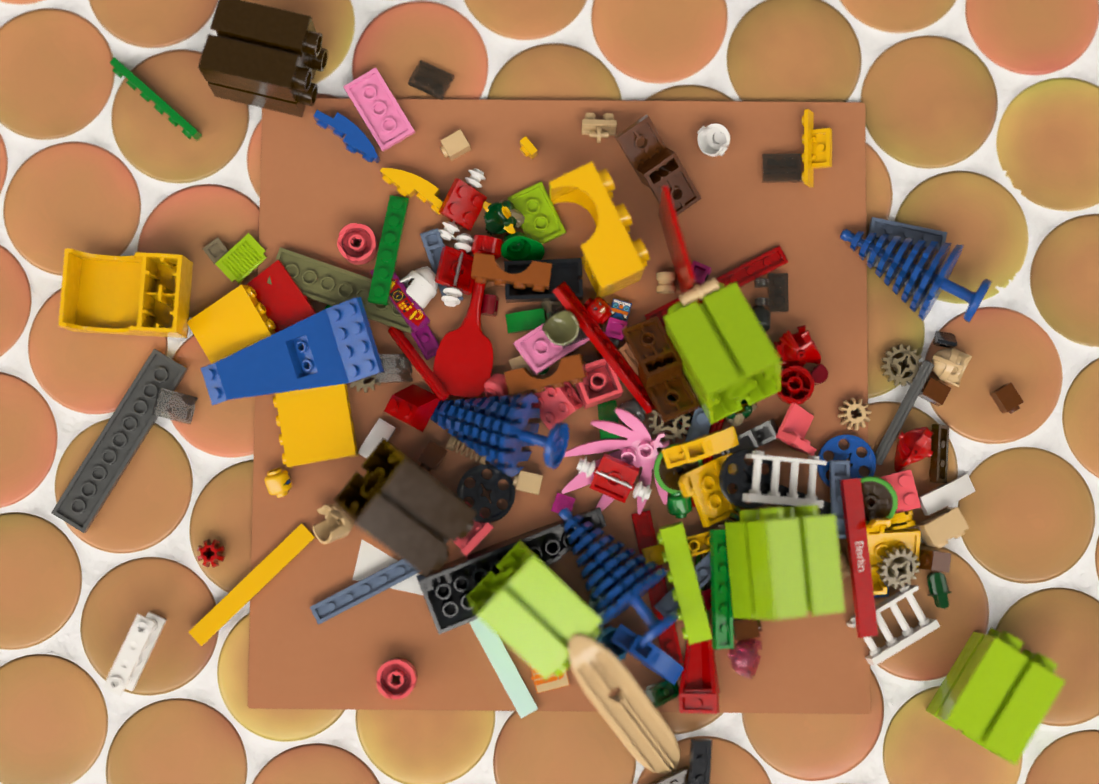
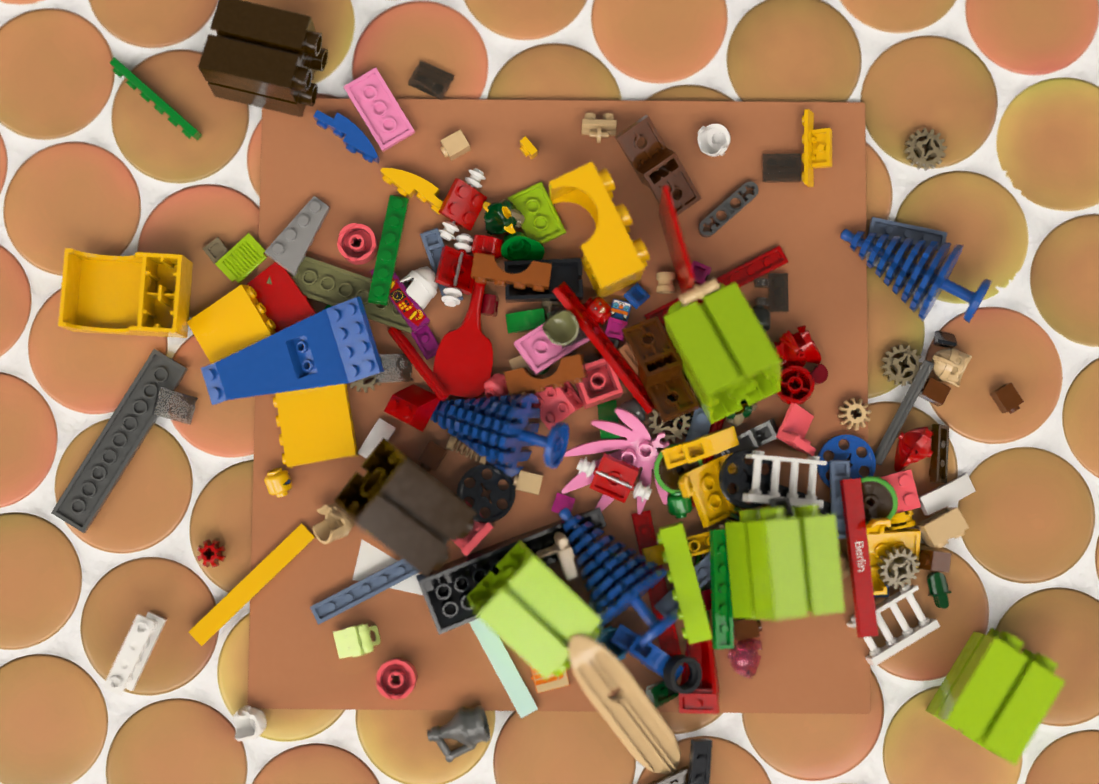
(249, 723): none -> white cap
(293, 242): none -> light grey wing
(356, 640): none -> yellowish green piece
(467, 727): none -> dark grey piece
(564, 555): none -> tan piece
(636, 296): none -> blue tile
(694, 677): none -> black tyre
(726, 207): none -> dark grey beam
(782, 502): none -> dark grey slope
(917, 147): none -> dark tan gear

